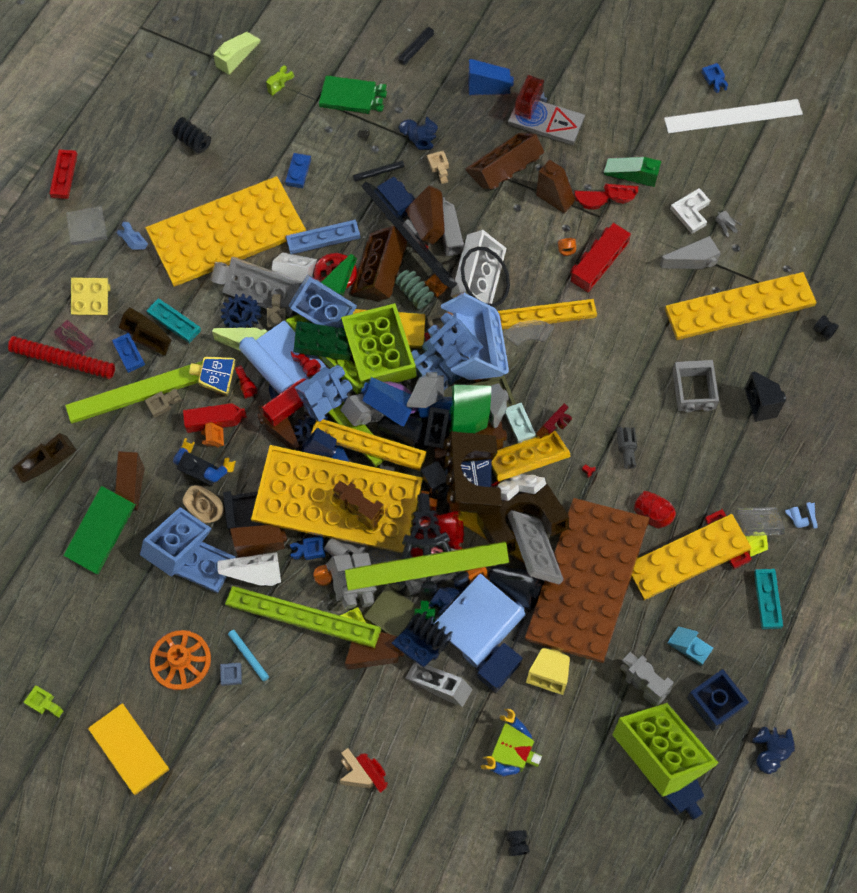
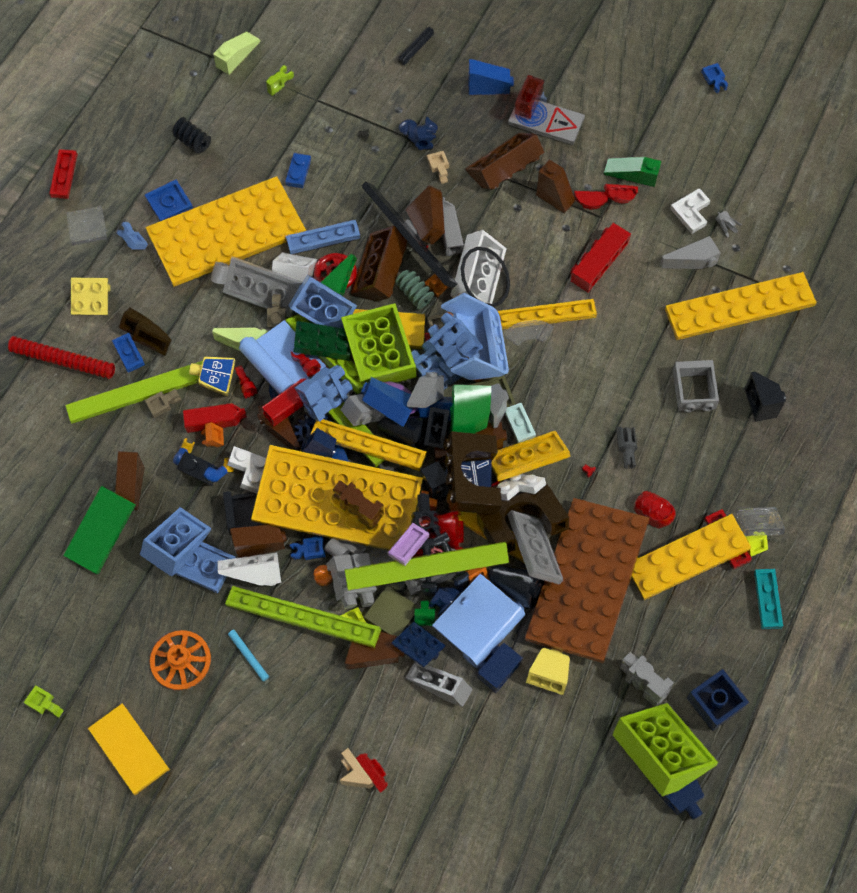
(44, 457): dark brown slope -> none
(73, 337): clear pink tile -> none
(168, 200): none -> blue plate
(173, 320): teal plate -> none
(203, 504): tan piece -> none
(231, 674): sand blue tile -> none
(249, 312): dark blue gear -> none
(252, 466): none -> white plate
(352, 95): green tile -> none
(377, 171): black bar -> none
(396, 195): dark blue brick -> none
(408, 544): none -> lavender tile
(430, 631): black piece -> none
(512, 748): torso -> none
(517, 843): black wheel -> none
(557, 417): dark red plate -> none
(567, 243): orange tile -> none
(691, 646): medium azure slope -> none
(733, 116): white sticker -> none
(778, 749): dark blue animal -> none
(800, 522): light blue piece -> none
(824, 323): black wheel -> none

